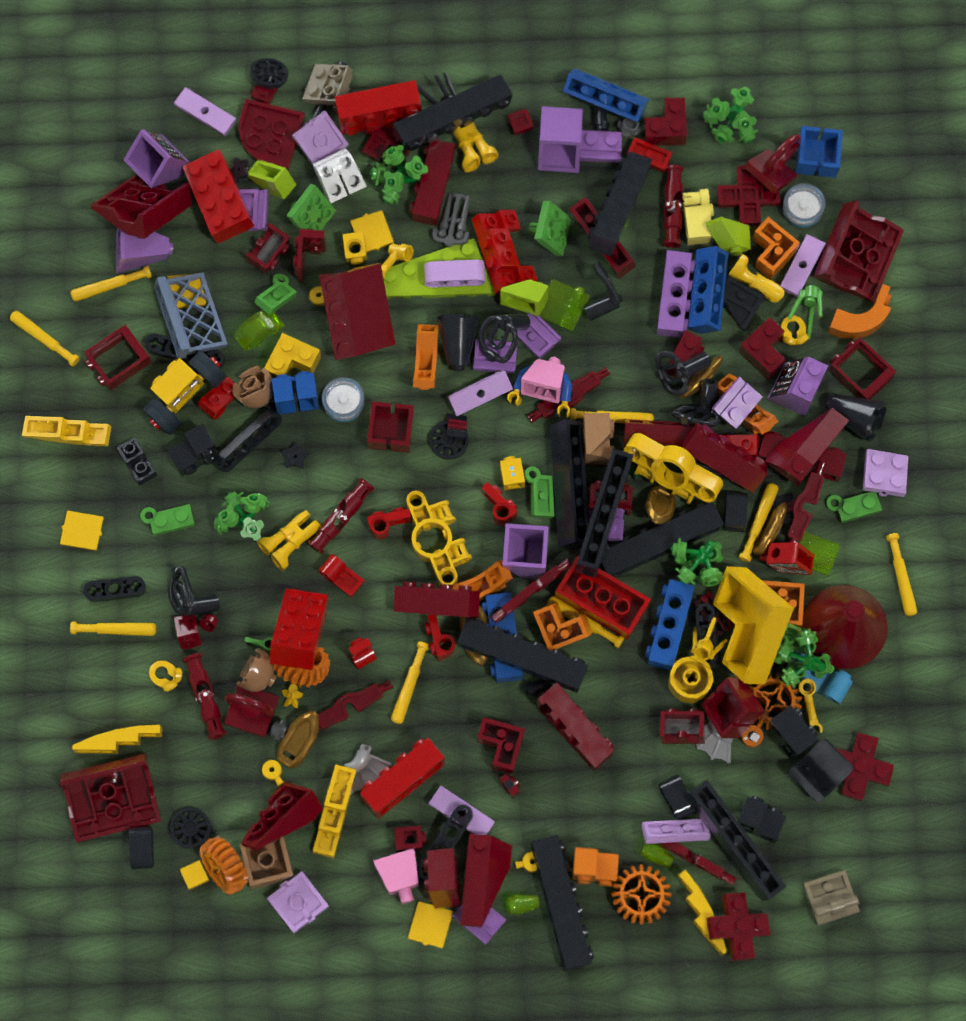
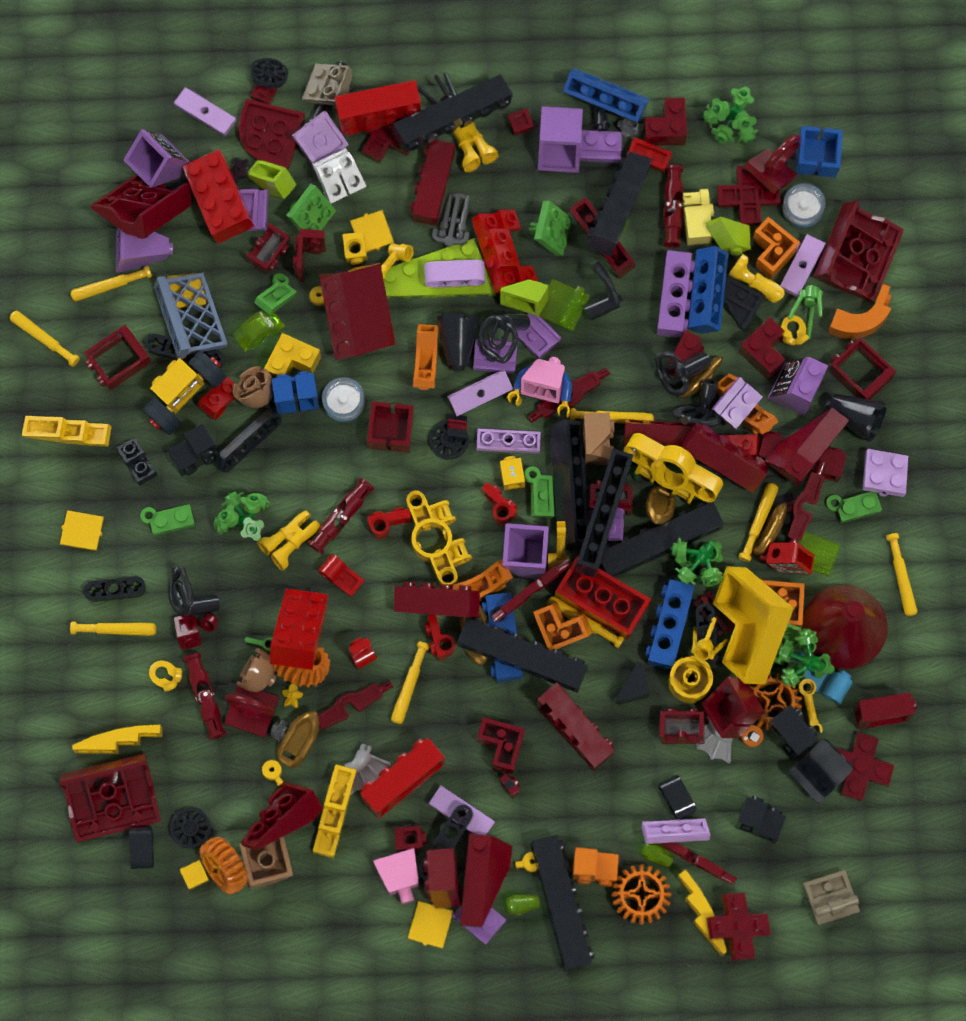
(291, 461): black plate -> none
(297, 902): lavender plate -> none
(395, 181): bright green plant -> none
(522, 441): none -> lavender tile
(536, 687): black pin -> none
(556, 558): none -> yellow brick
(634, 688): none -> black slope
(735, 512): black beam -> none
(735, 840): black brick -> none
(885, 711): none -> dark red window

